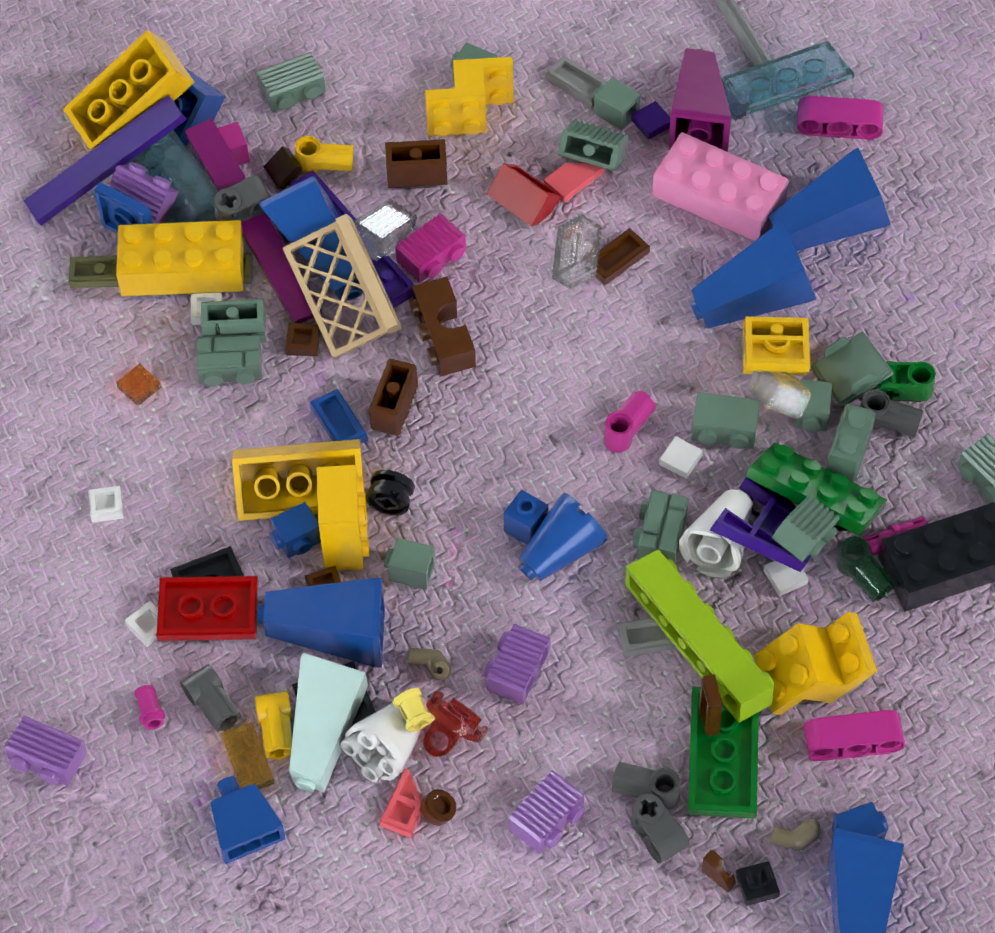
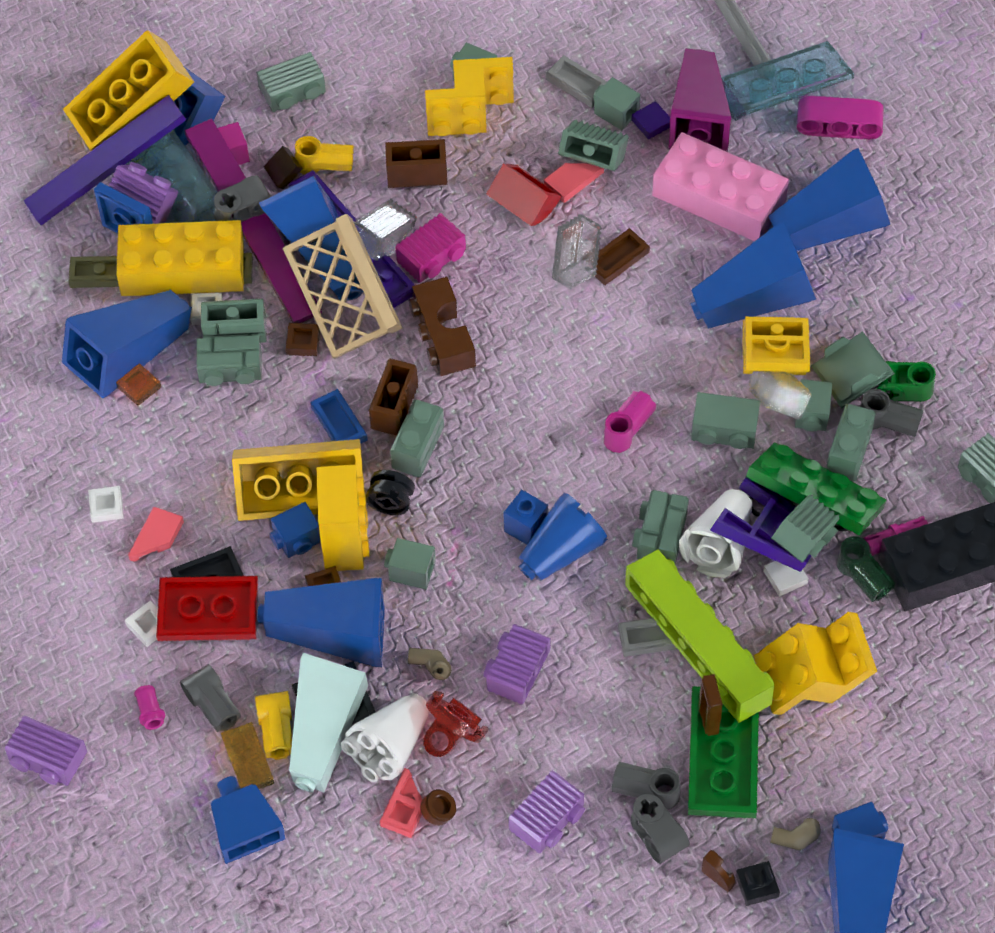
(116, 338): none -> blue slope
(156, 533): none -> coral tile
(413, 710): light yellow bush -> none
(417, 438): none -> sand green brick
(680, 457): white tile -> none
(854, 735): dark pink beam -> none

